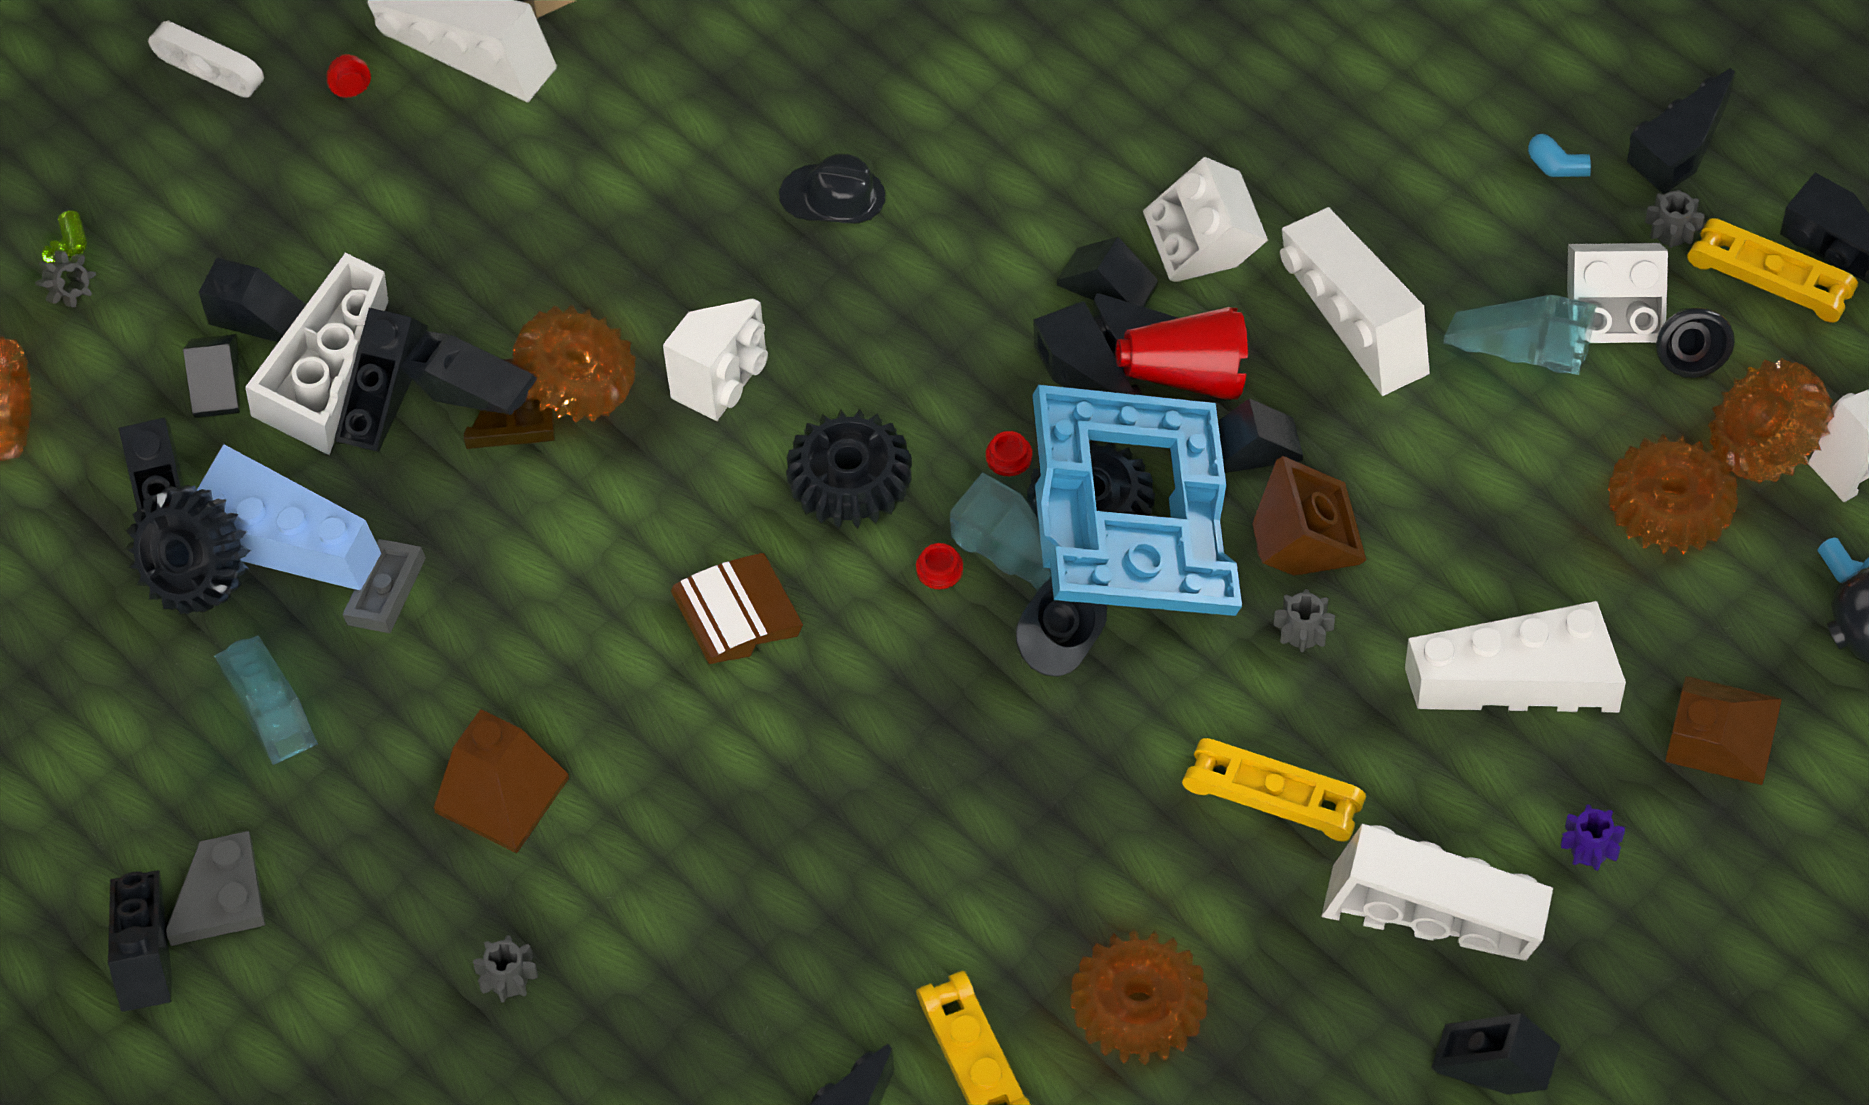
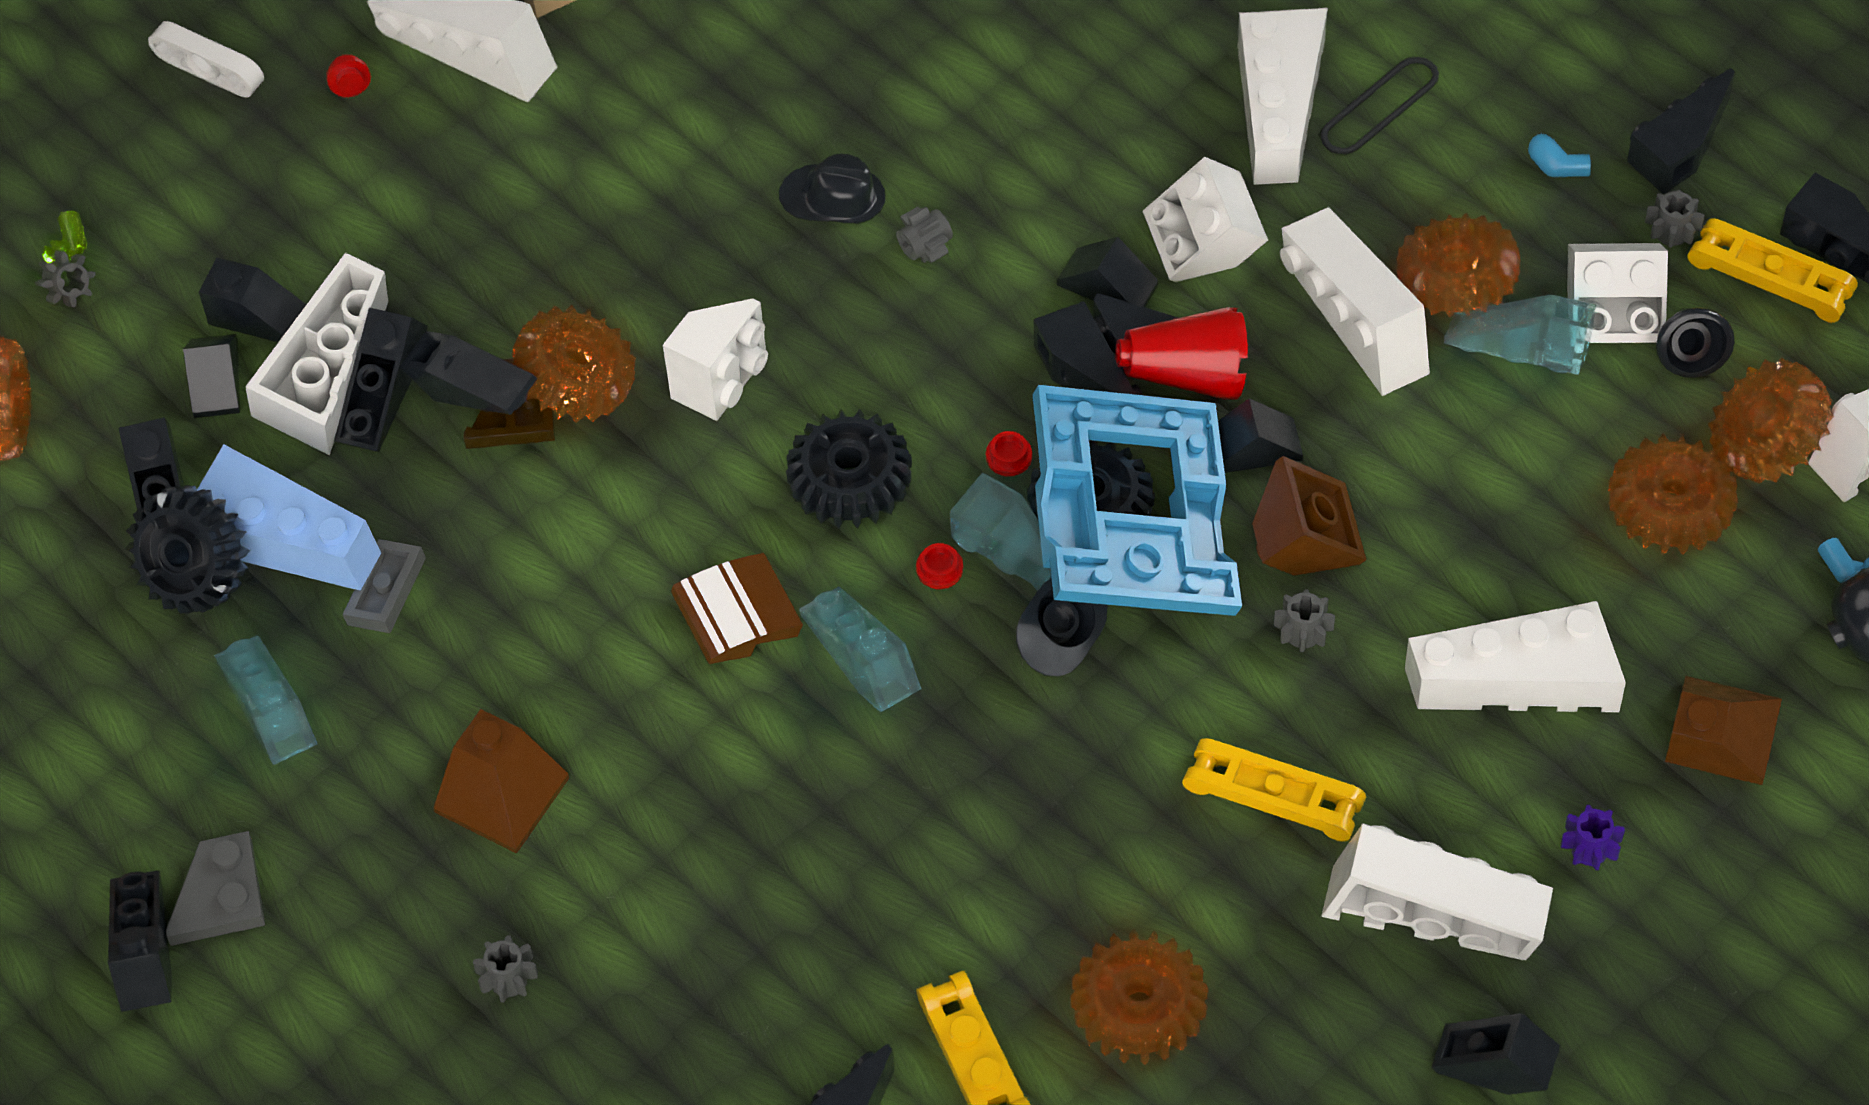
(862, 648): none -> clear light blue slope
(924, 234): none -> dark grey gear
(1279, 78): none -> white wedge
(1420, 60): none -> black piece
(1459, 264): none -> clear orange gear

